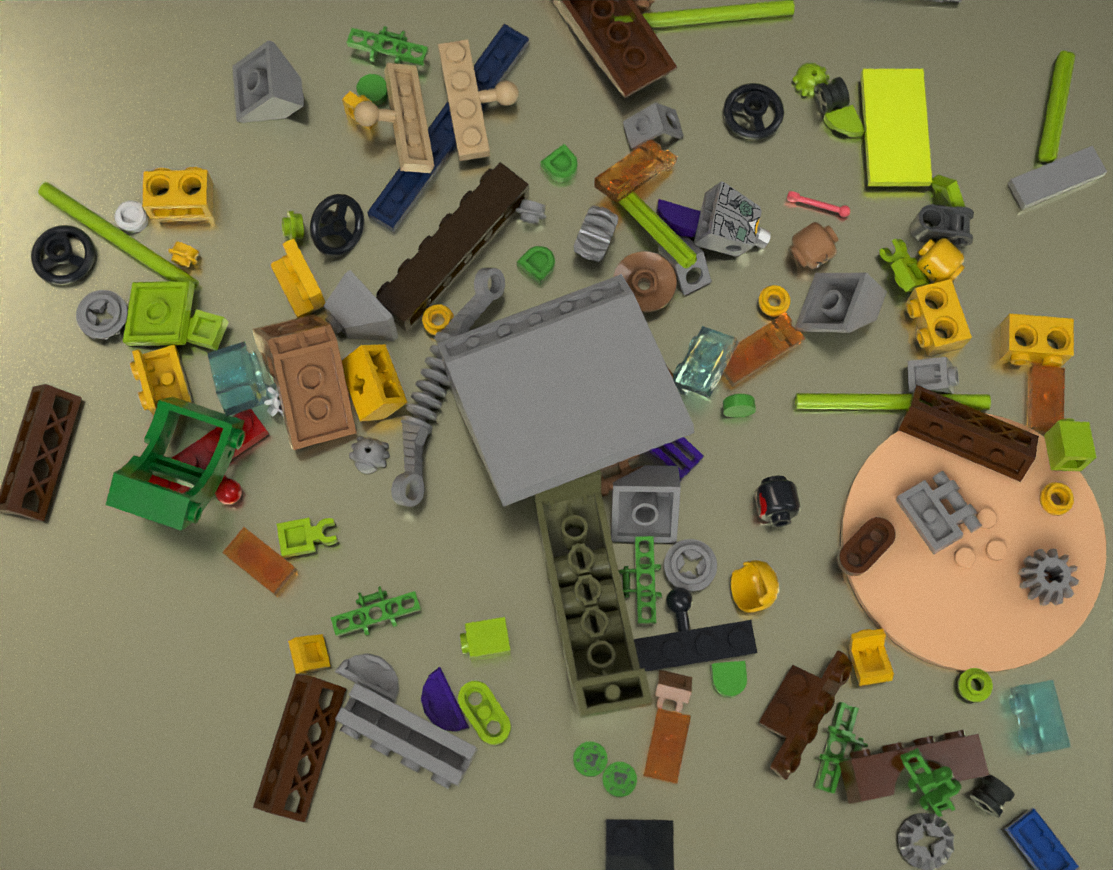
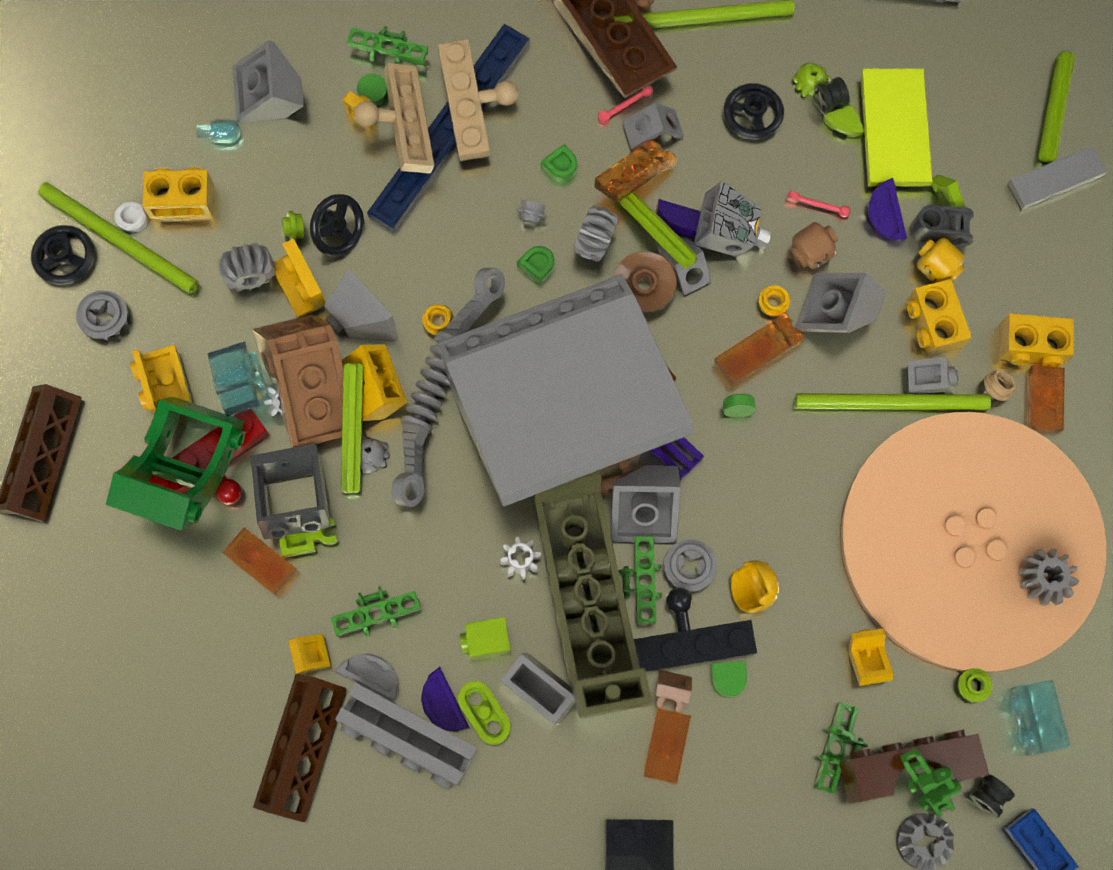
(158, 313): lime tile -> none
(183, 254): yellow plate -> none
(206, 329): lime plate -> none
(220, 131): none -> clear light blue cylinder
(246, 267): none -> light grey gear
(272, 467): none -> dark grey window
(351, 428): none -> lime axle
(453, 246): dark brown brick -> none
(527, 552): none -> white gear
(539, 688): none -> light grey brick
(590, 759): bright green tile -> none
(604, 116): none -> coral hinge
(619, 779): bright green tile -> none
(704, 362): clear light blue bracket -> none
(777, 500): black head -> none
(800, 708): reddish brown bracket -> none
(865, 547): reddish brown plate -> none
(885, 211): none -> dark purple tile
(906, 271): lime plate -> none
(931, 518): light grey plate -> none
(968, 436): reddish brown fence -> none
(1000, 385): none -> tan plate
(1063, 492): yellow plate -> none
(1070, 445): lime brick -> none

